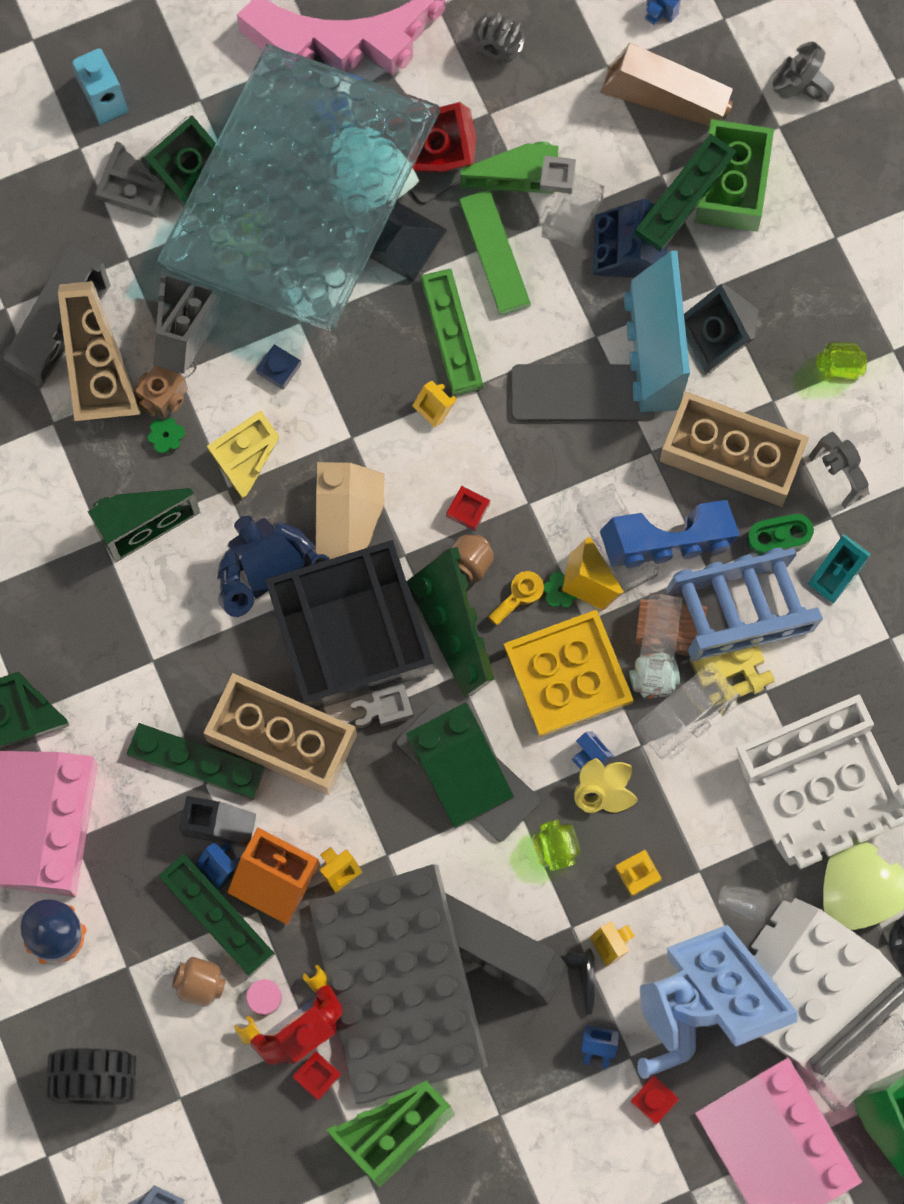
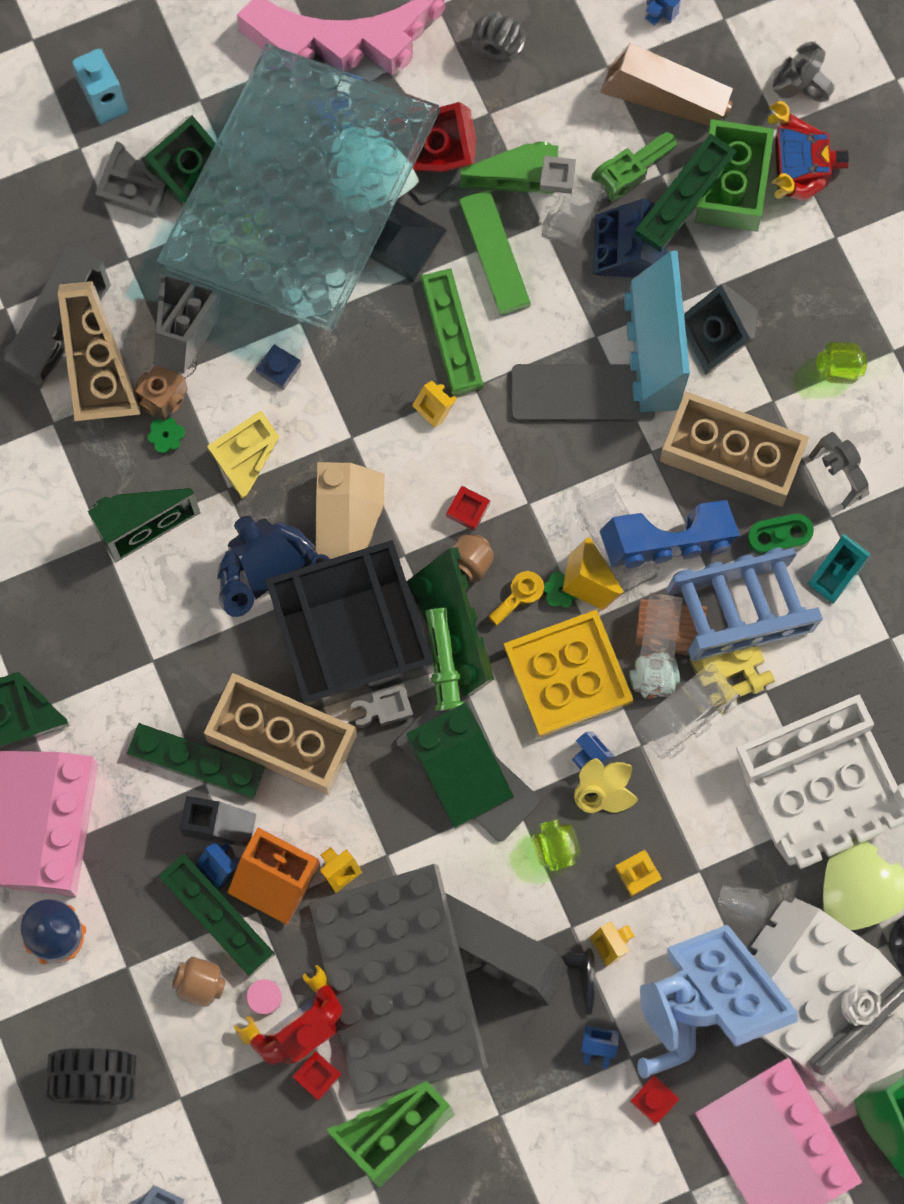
(444, 674): none -> bright green pin
(629, 169): none -> bright green connector
(802, 156): none -> torso
(861, 1004): none -> white plate

